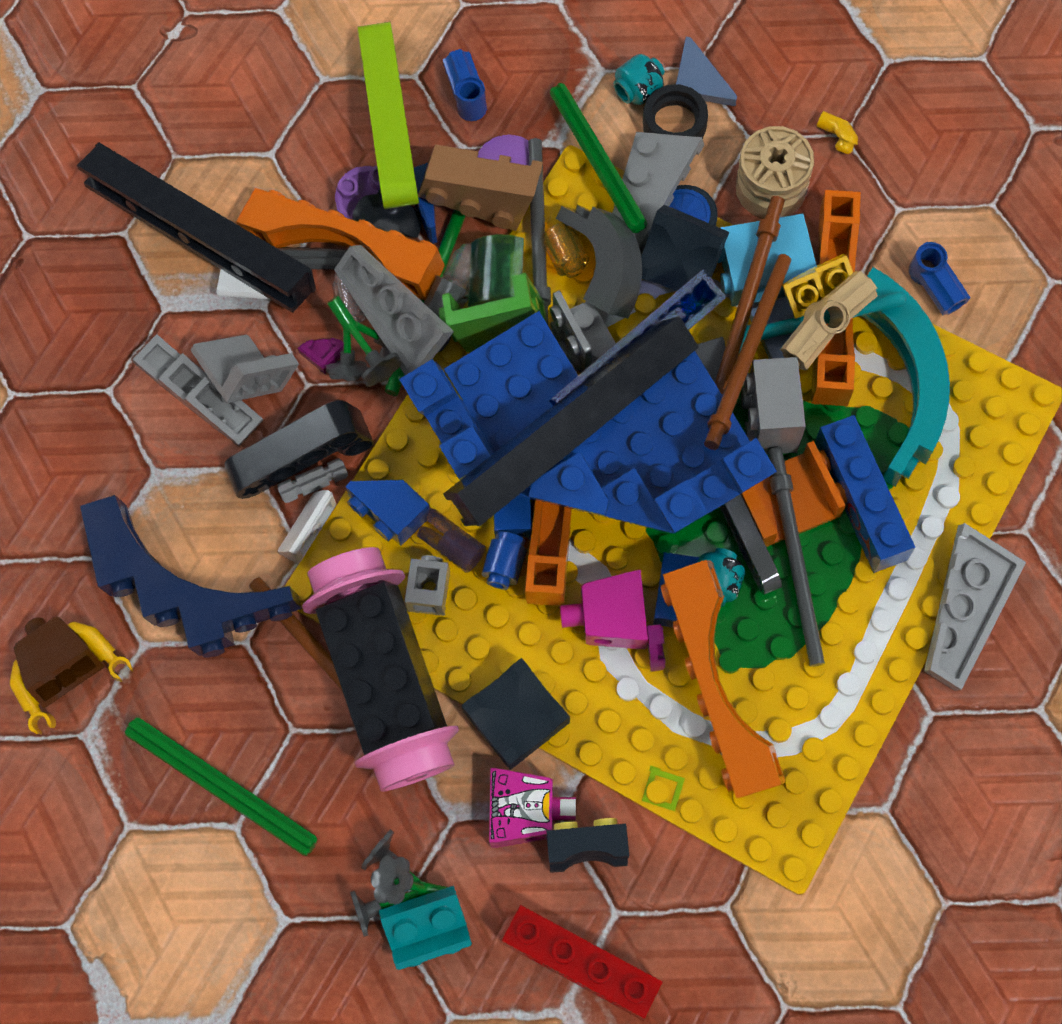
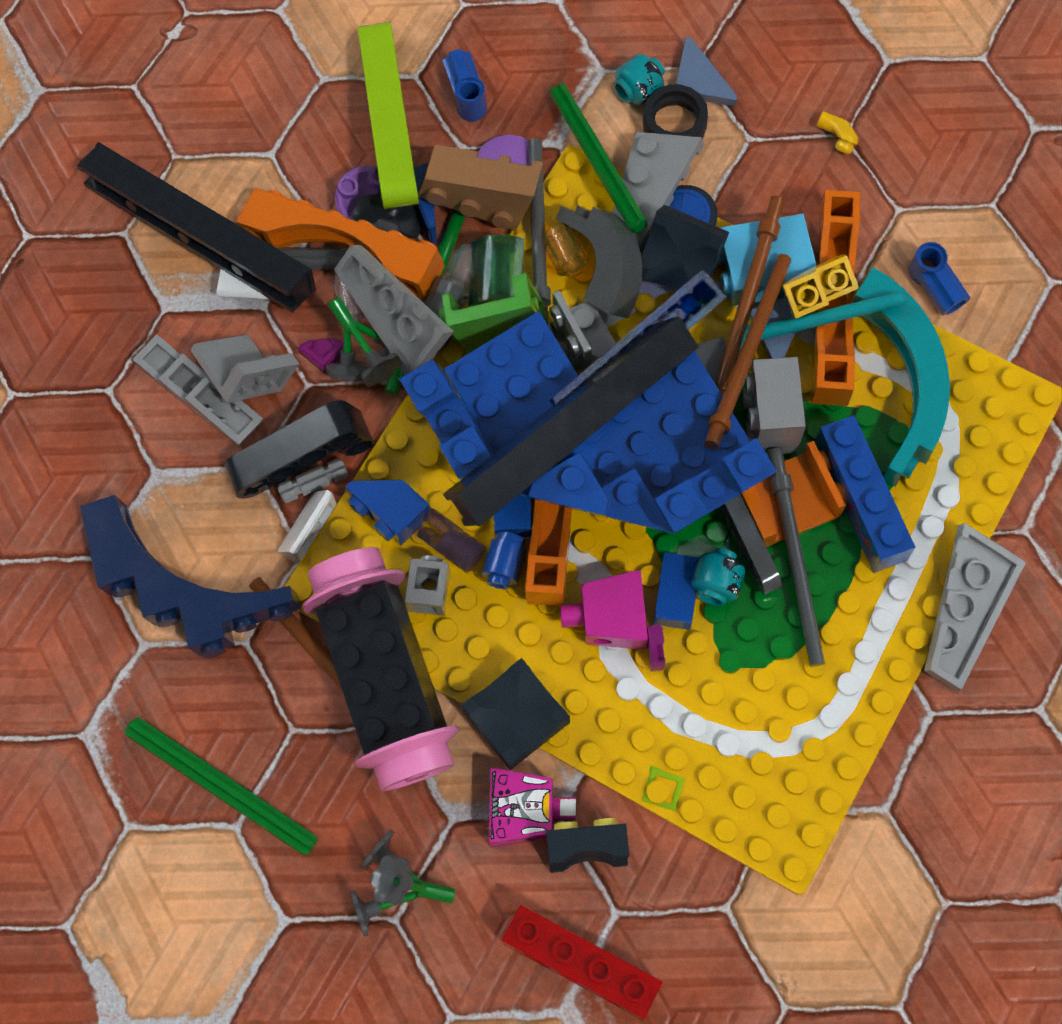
(55, 661): reddish brown torso -> none
(425, 928): teal bracket -> none
(748, 757): orange arch -> none
(774, 164): tan wheel -> none
(842, 305): tan piece -> none

